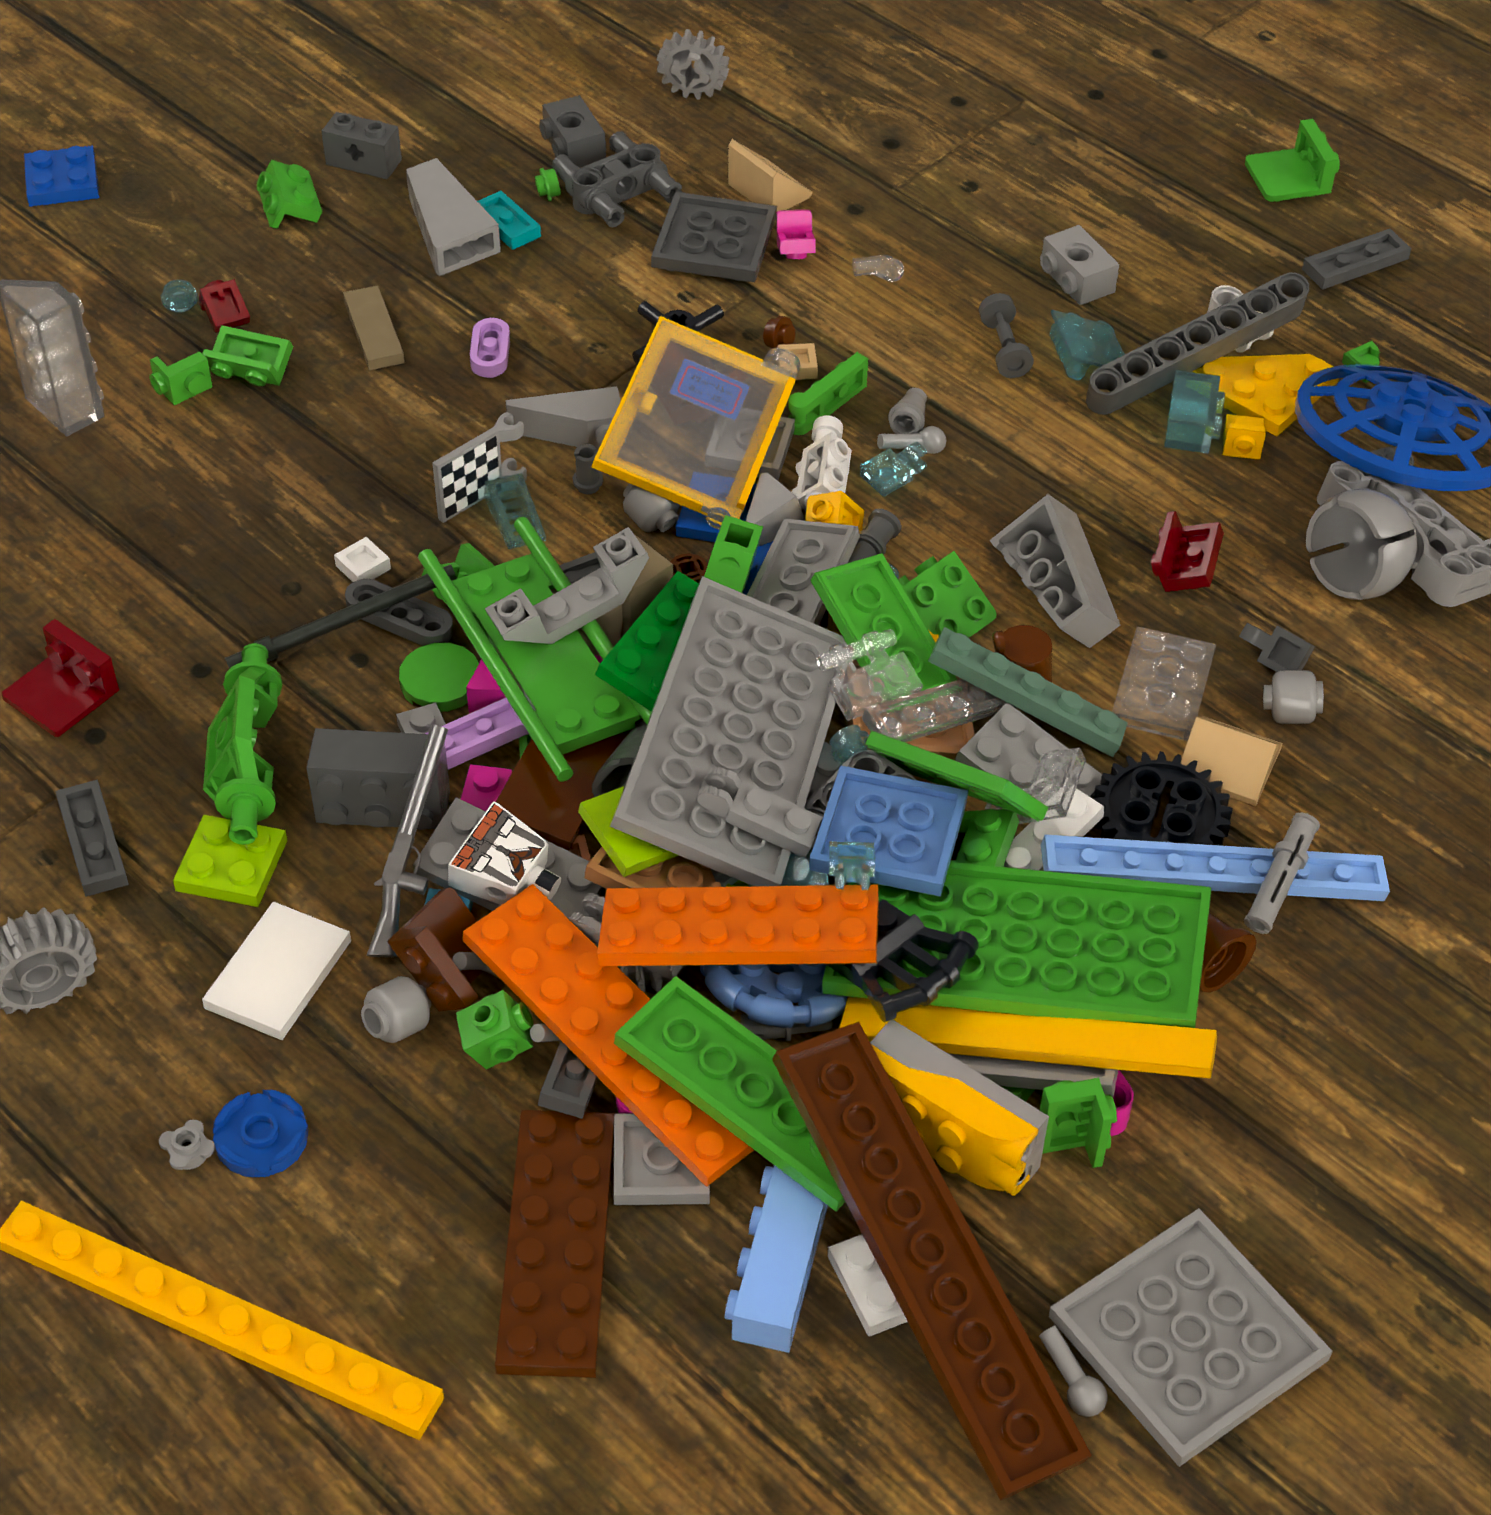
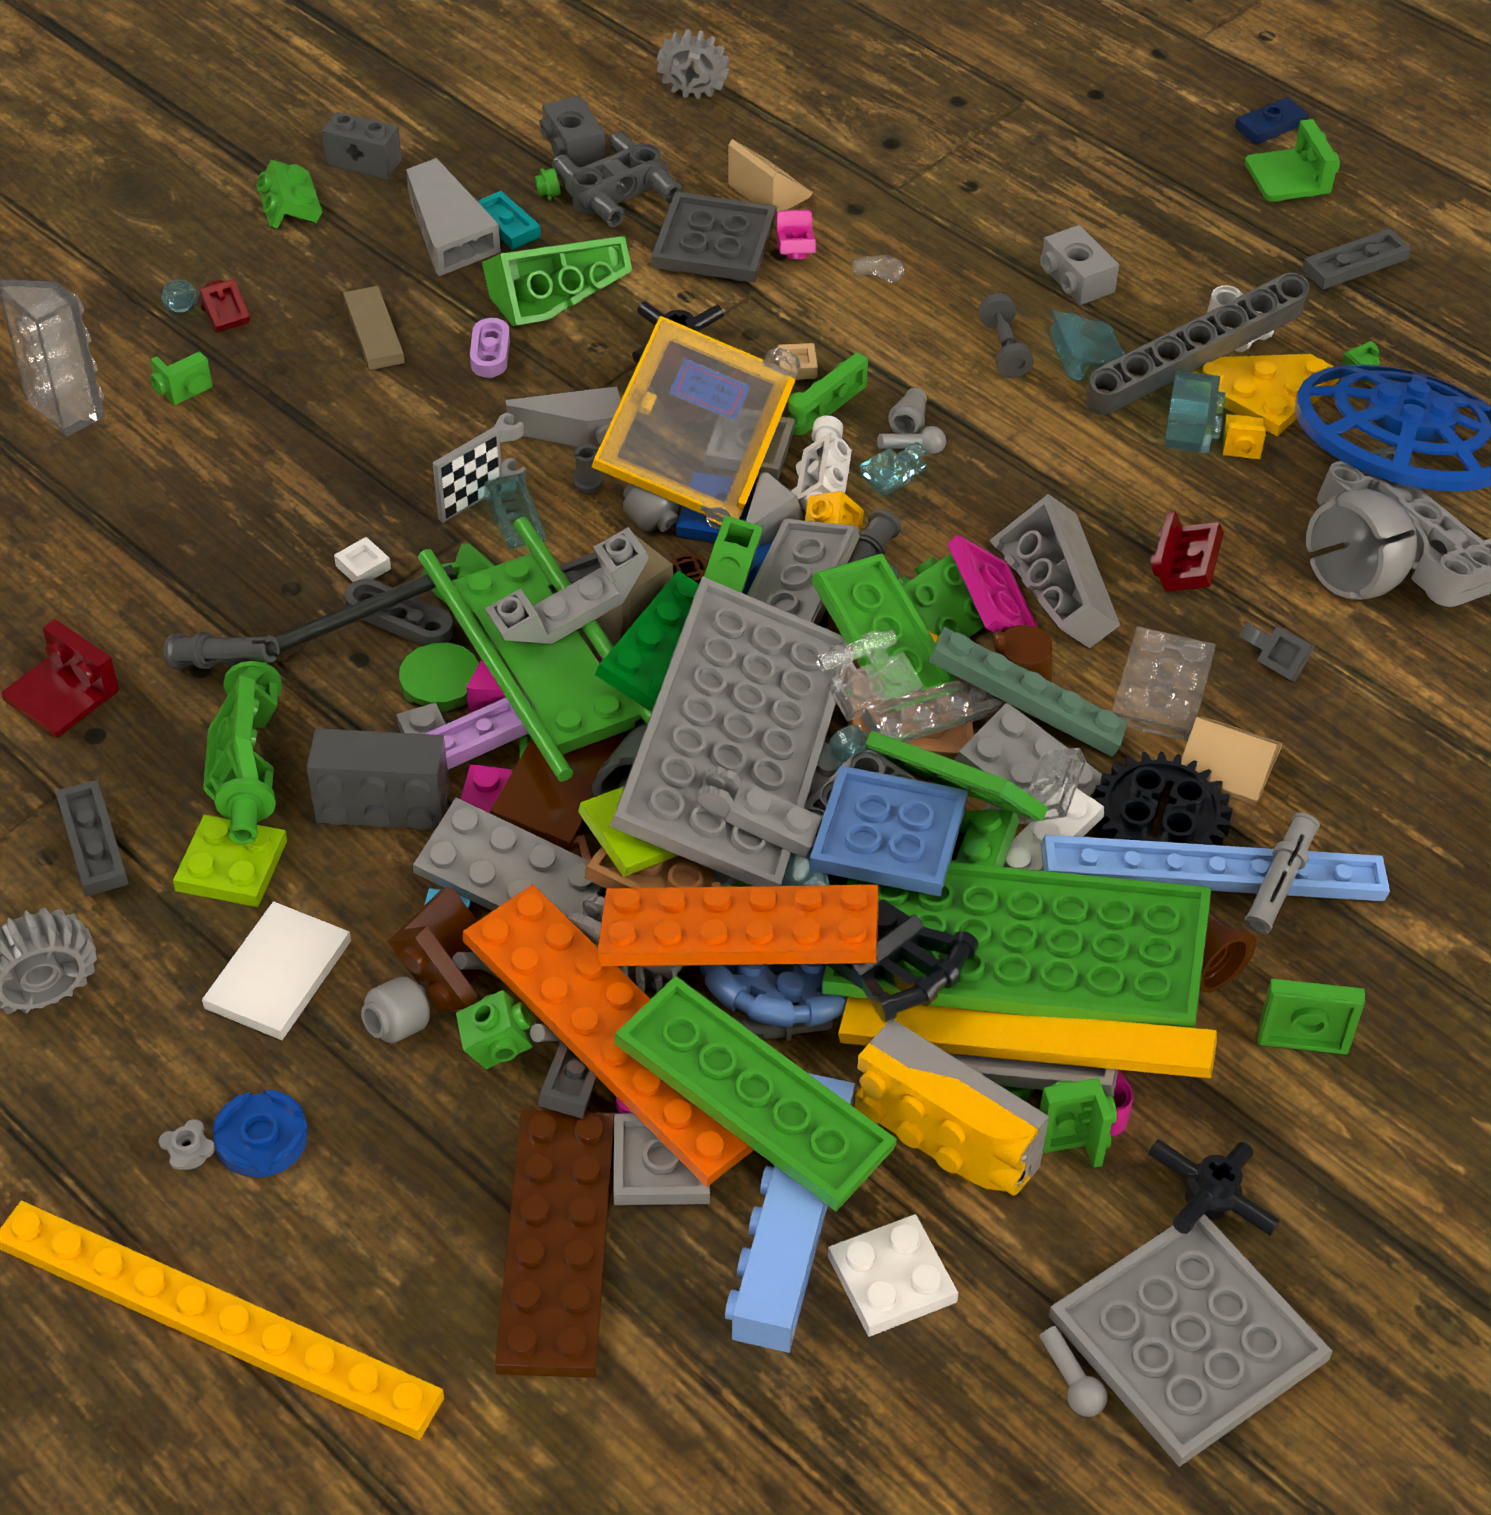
(61, 175): blue plate -> none
(206, 650): none -> dark grey pin
(249, 356): bright green bracket -> none
(394, 874): flat silver piece -> none
(501, 859): torso -> none
(546, 280): none -> bright green wedge
(779, 332): reddish brown plate -> none
(851, 863): clear light blue plate -> none
(931, 1261): reddish brown plate -> none
(991, 586): none -> dark pink tile
(1213, 1187): none -> black bar
(1271, 120): none -> dark blue plate
(1293, 697): light grey head -> none
(1310, 1016): none -> bright green tile

